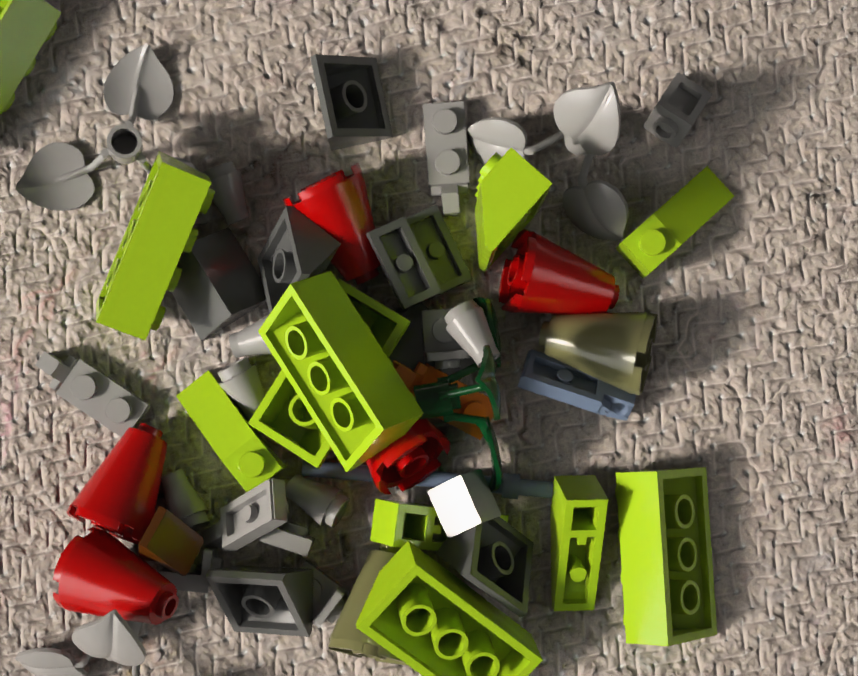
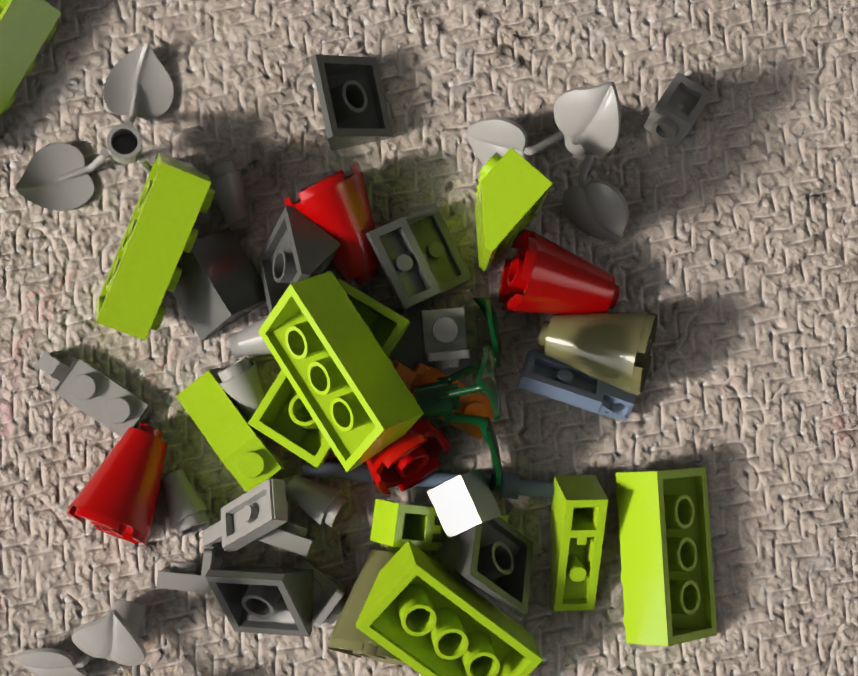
(106, 575): red cone -> none
(170, 543): reddish brown slope -> none
(446, 153): light grey hinge -> none
(470, 330): light grey cone -> none
(674, 222): lime slope -> none

